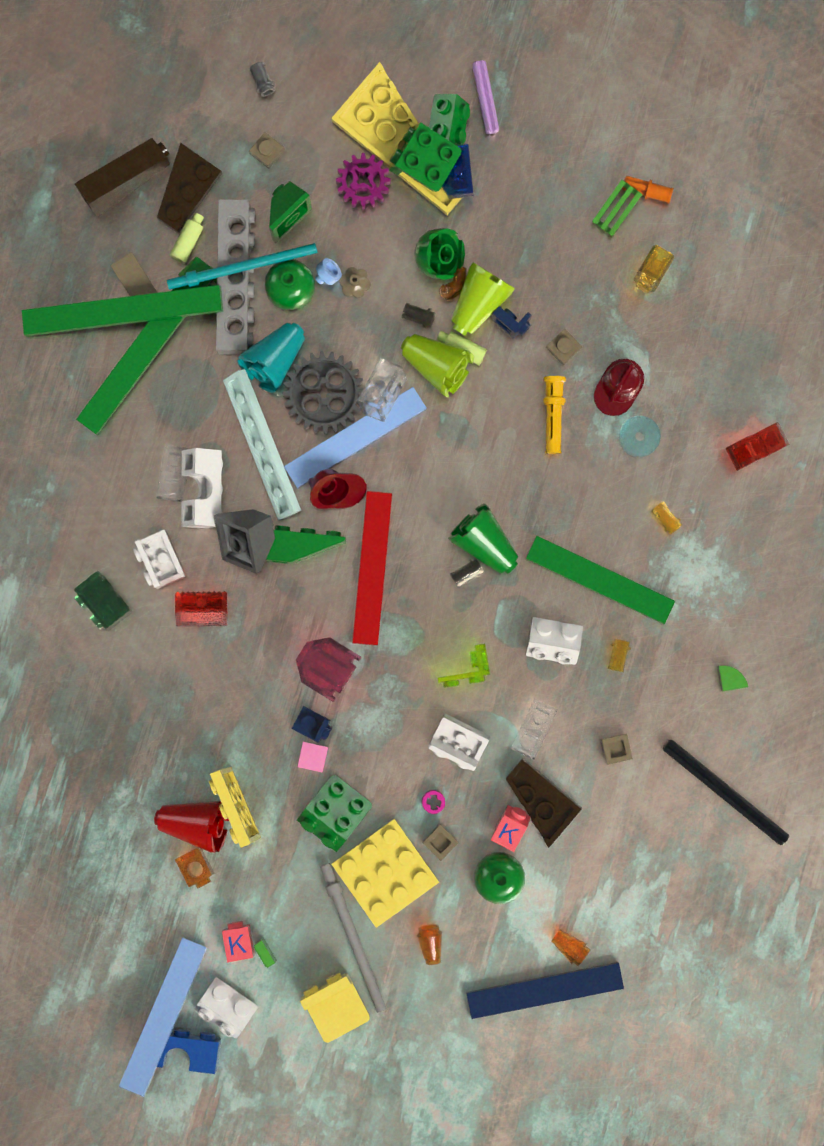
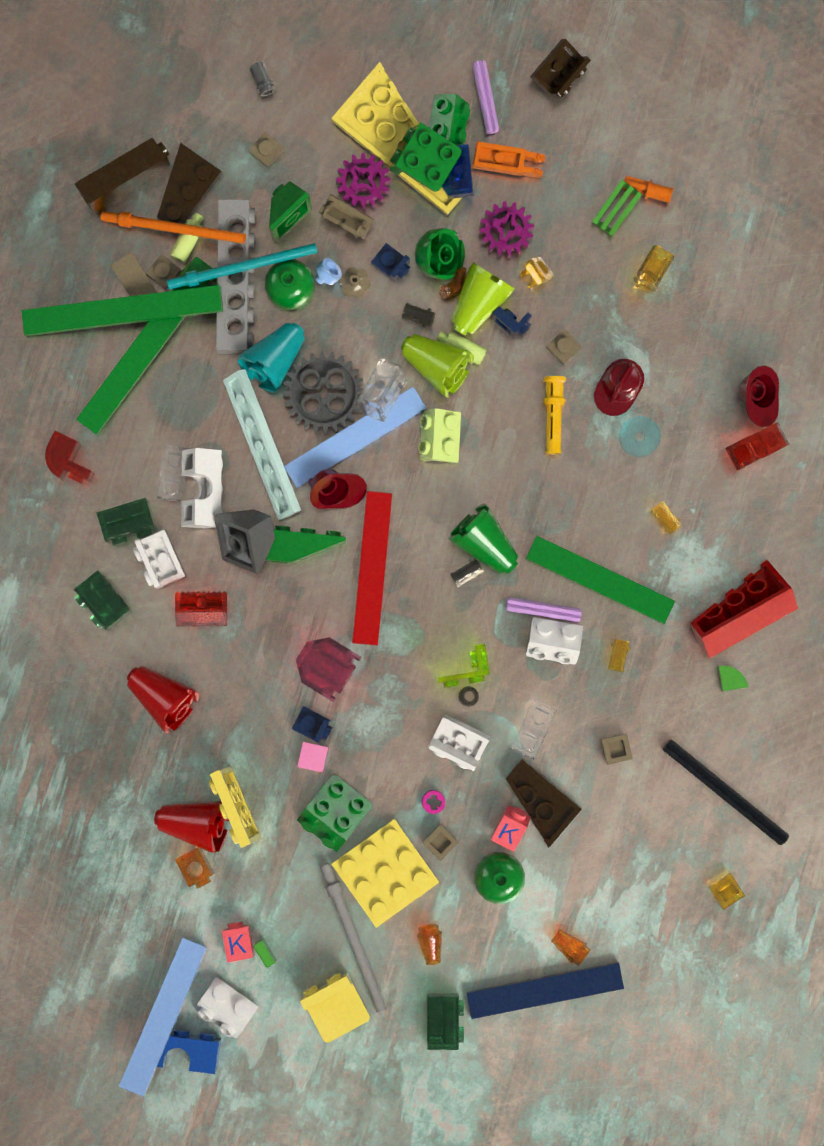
(60, 457): none -> clear red brick
(127, 220): none -> orange bar
(127, 521): none -> clear green brick
(162, 697): none -> red cone
(163, 270): none -> dark tan plate
(346, 216): none -> dark tan hinge
(391, 263): none -> dark blue bracket
(440, 435): none -> yellowish green bracket
(443, 1021): none -> clear green brick
(462, 699): none -> clear smoke pin
(506, 160): none -> orange hinge
(515, 233): none -> magenta gear
(539, 271): none -> clear yellow tile
(543, 609): none -> lavender axle
(560, 69): none -> dark brown bracket
(726, 891): none -> clear yellow tile
(744, 611): none -> red wedge
(761, 395): none -> dark red piece

